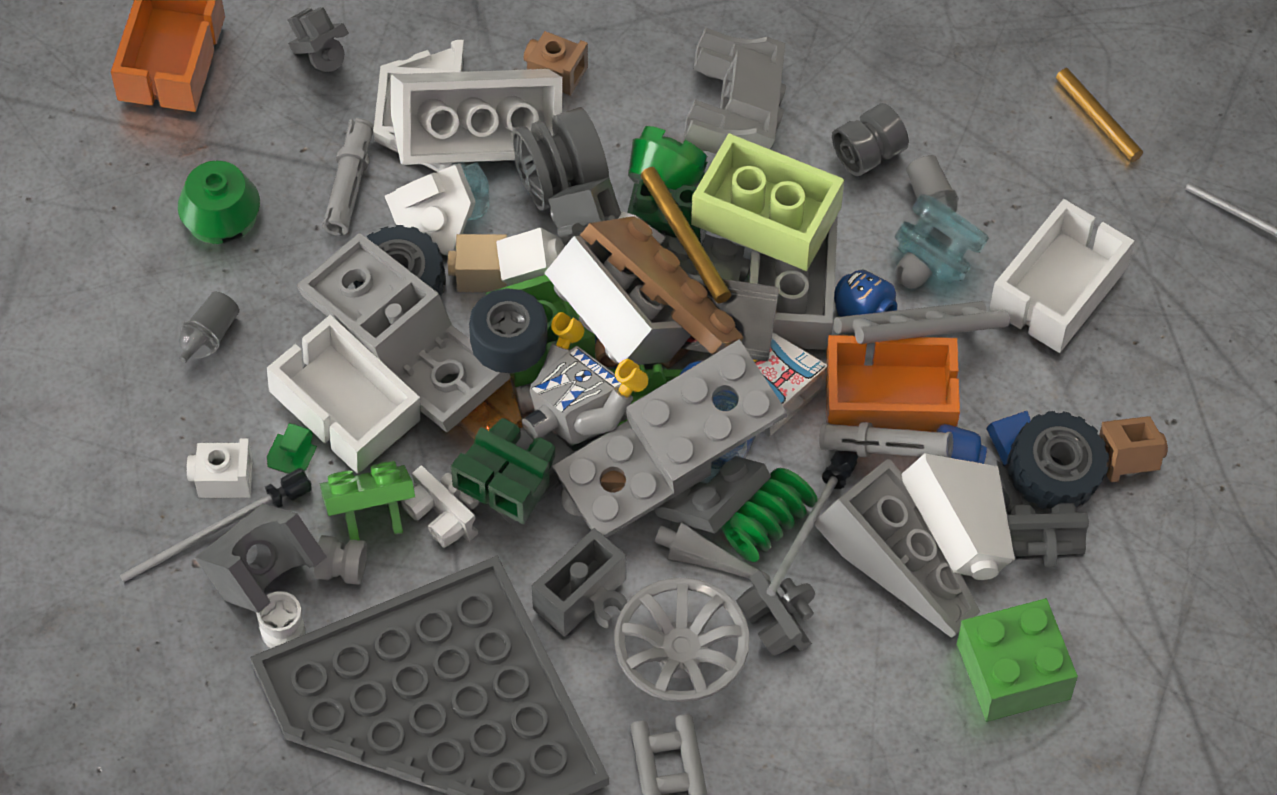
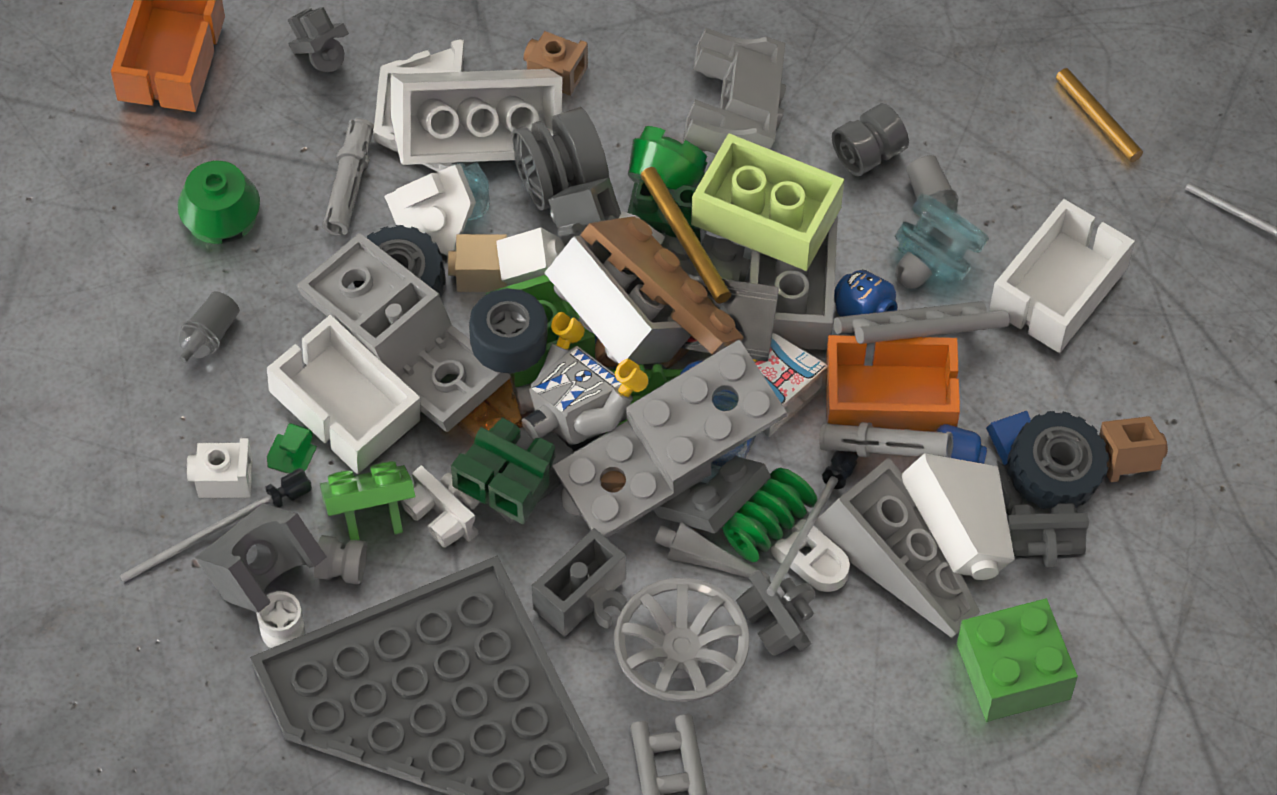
(824, 567): none -> white plate

